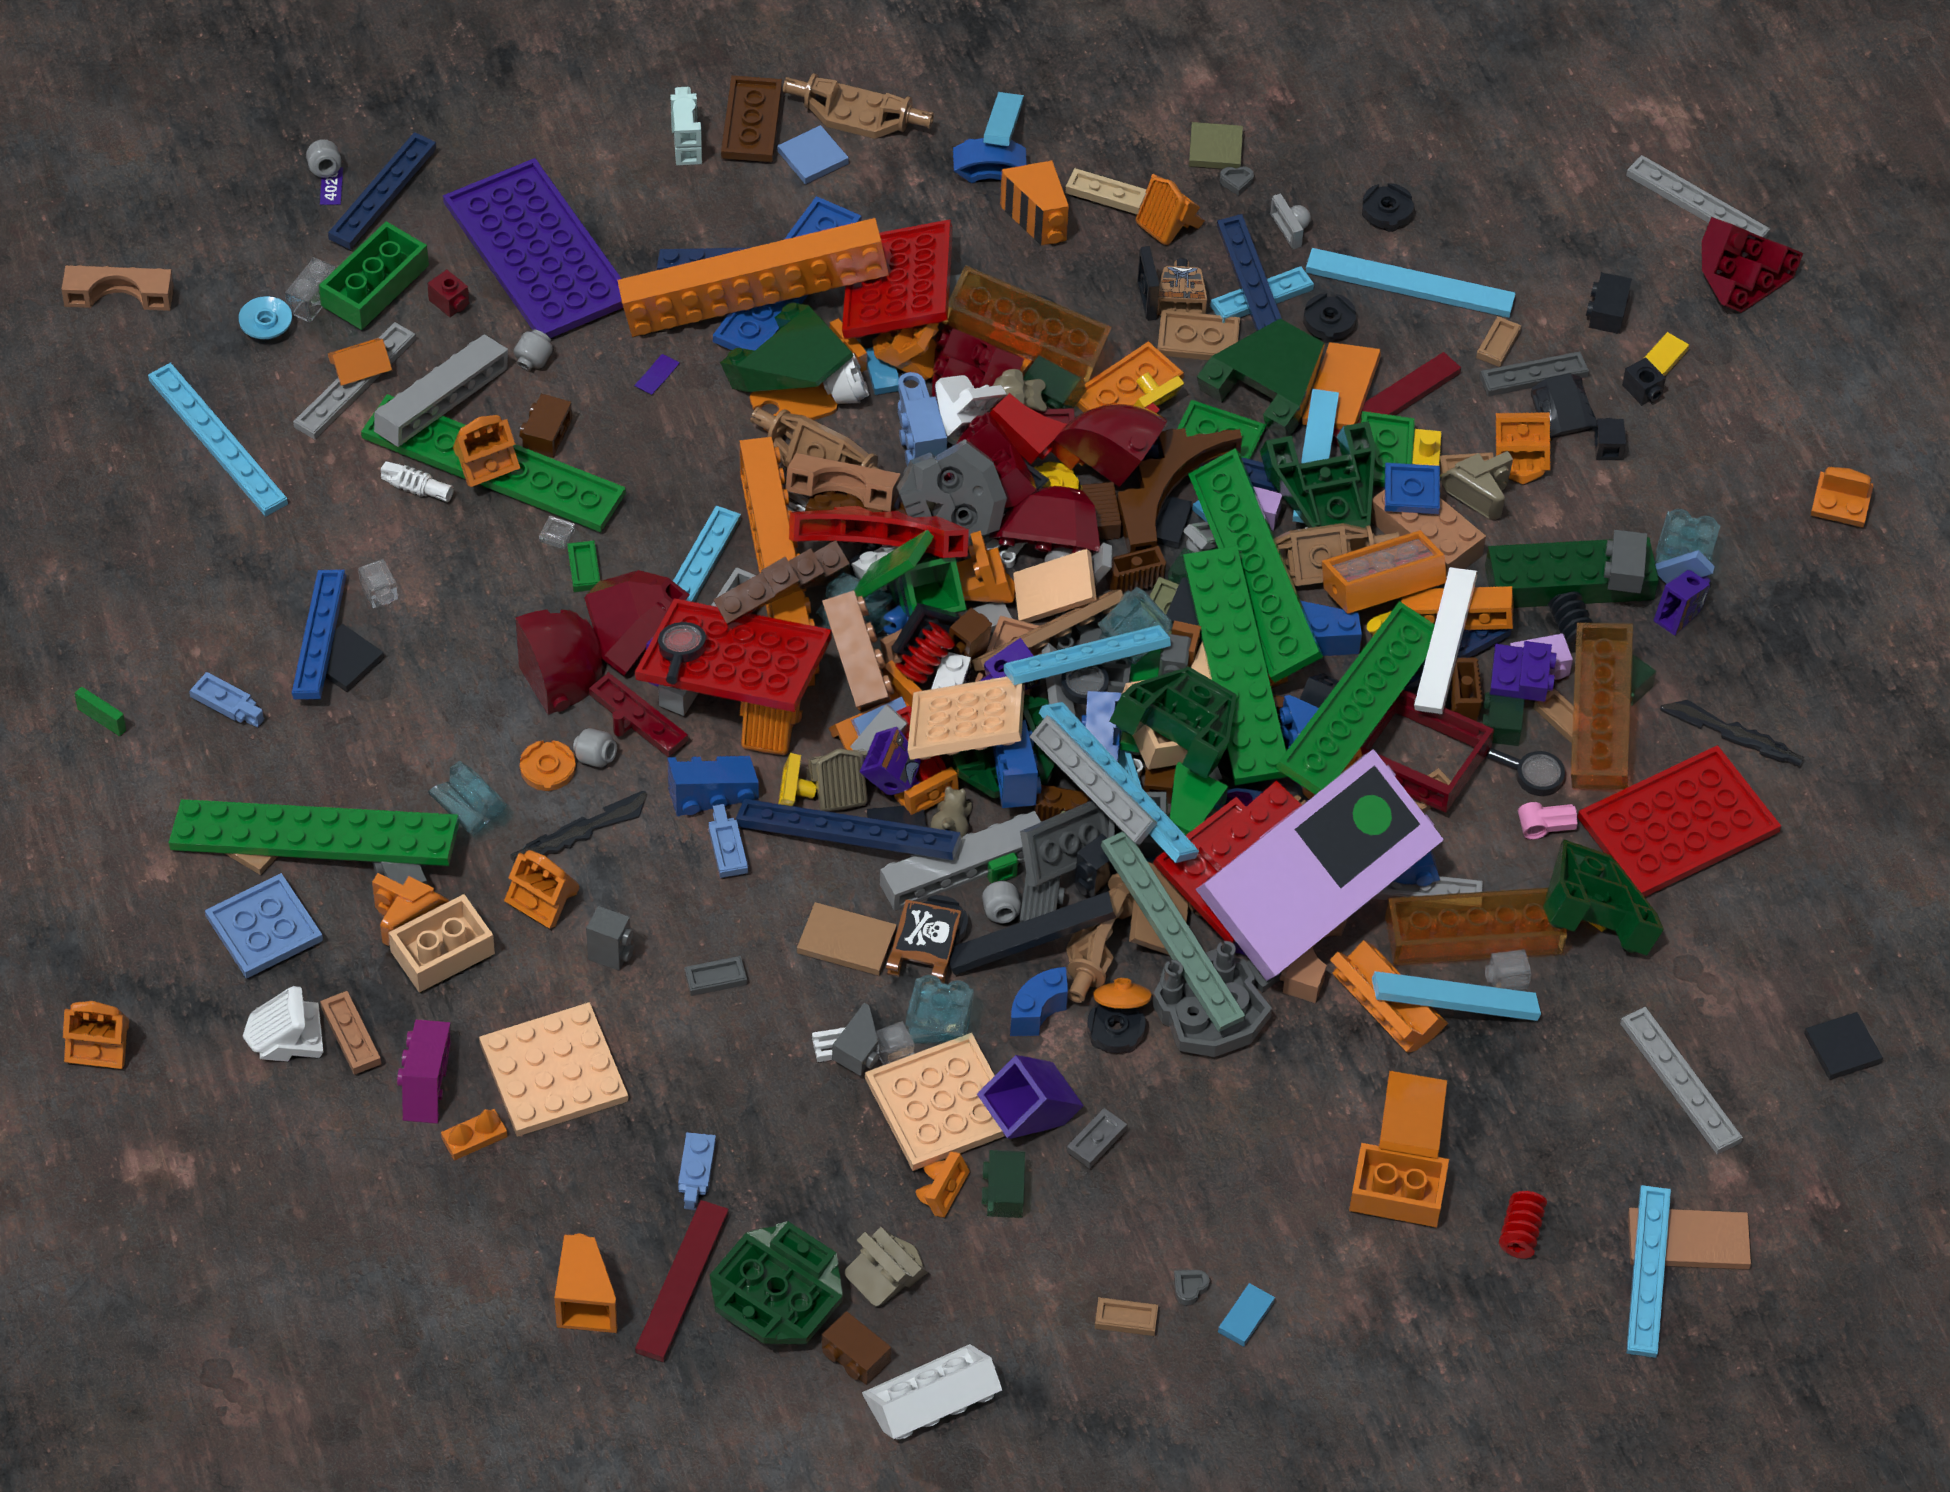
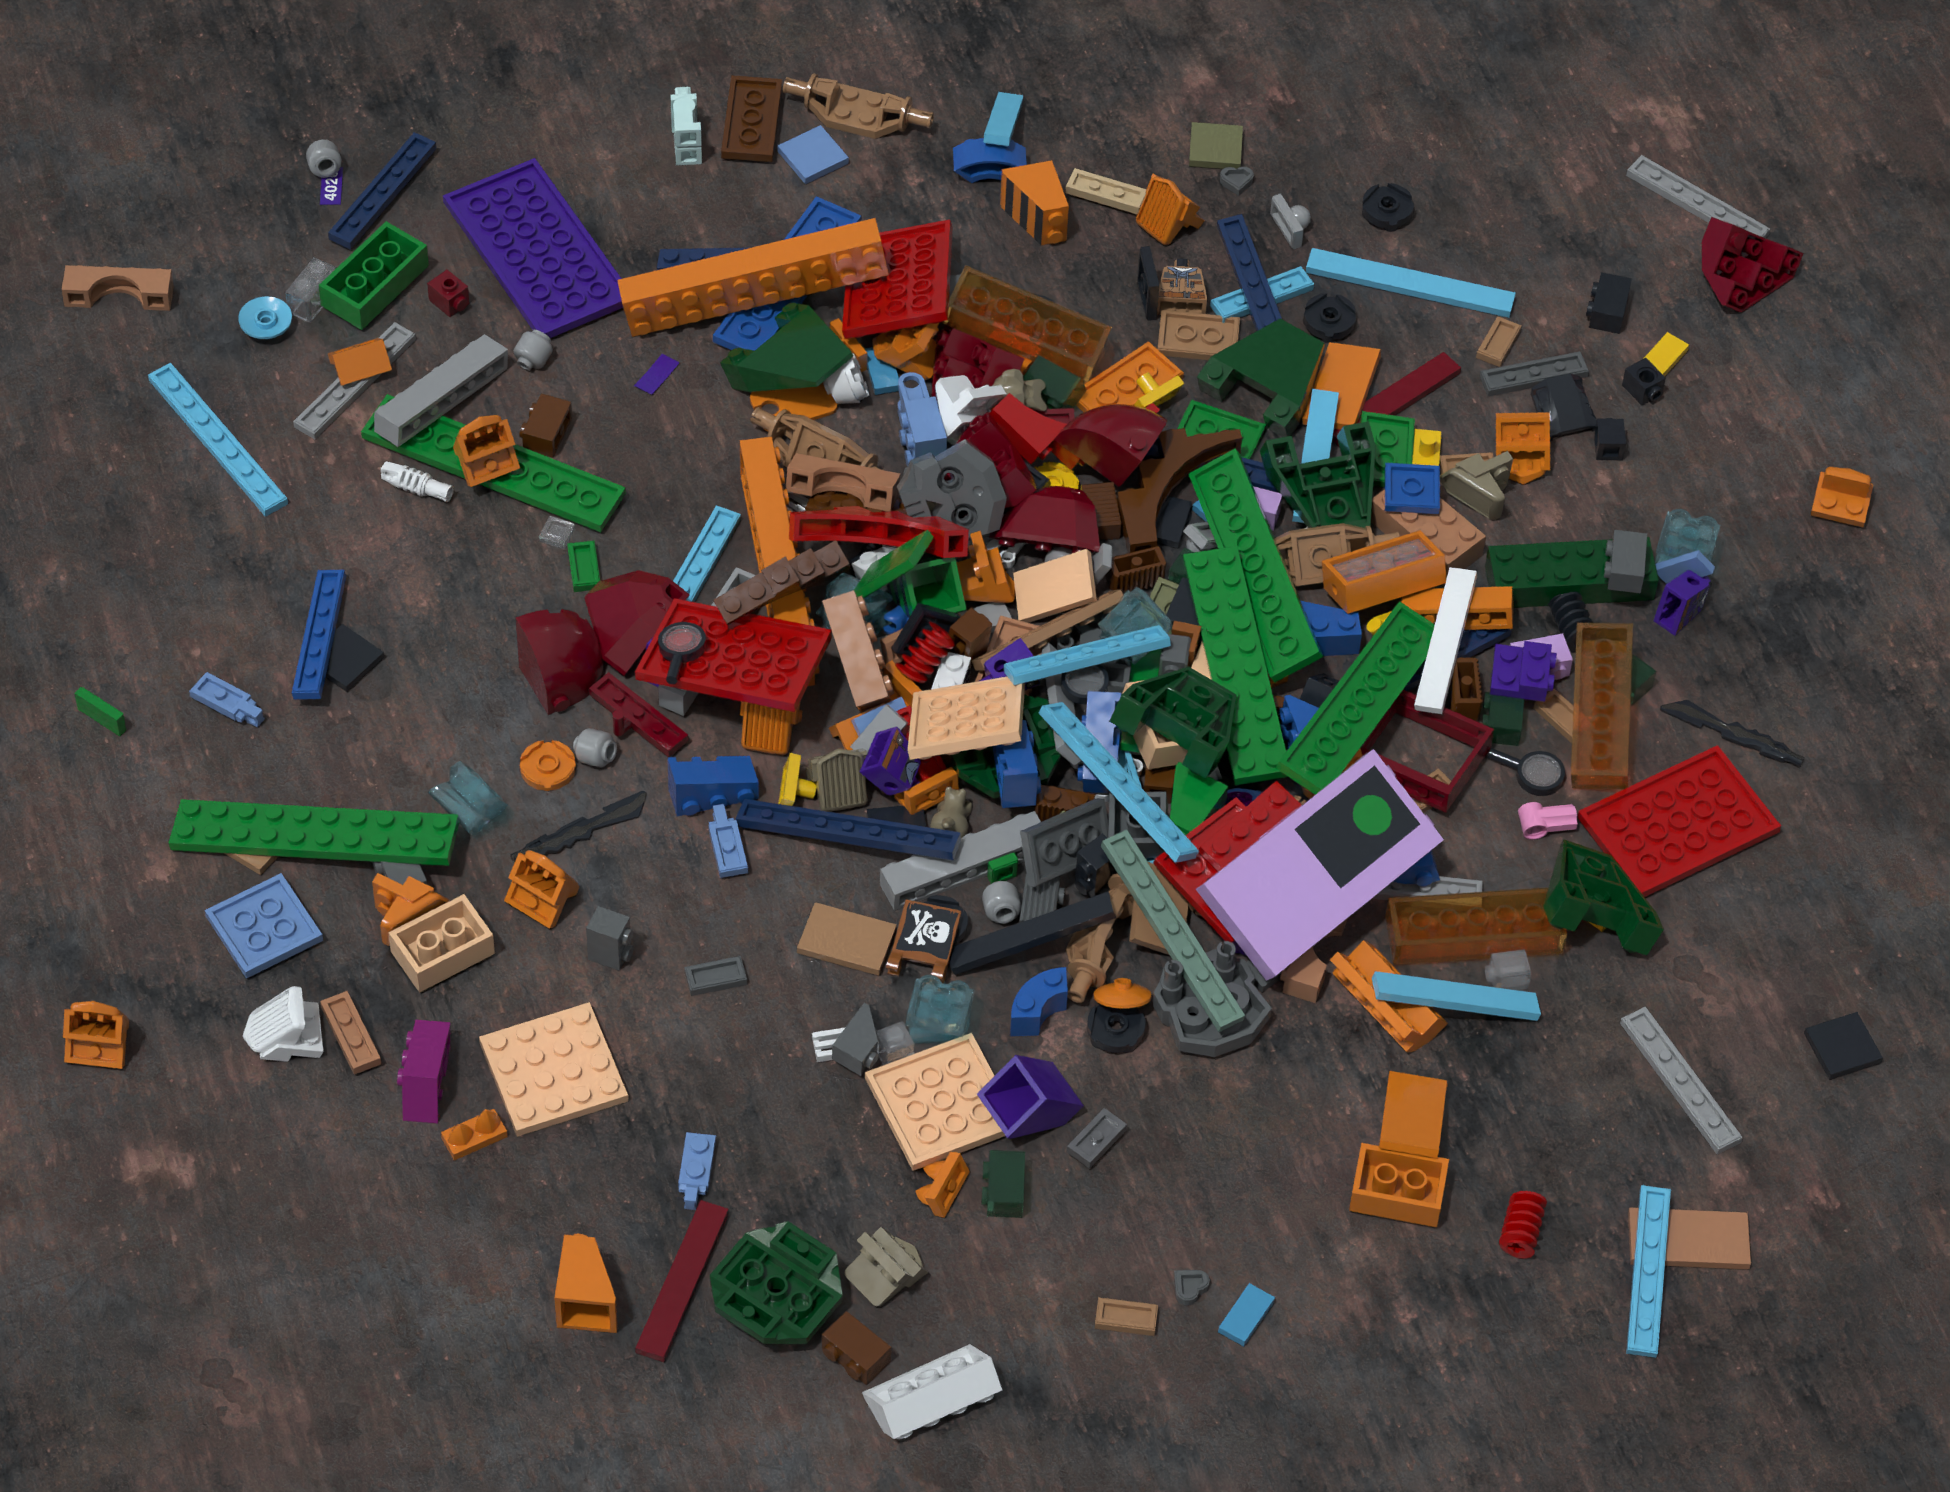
(378, 583): clear brick -> none
(1093, 779): light grey tile -> none

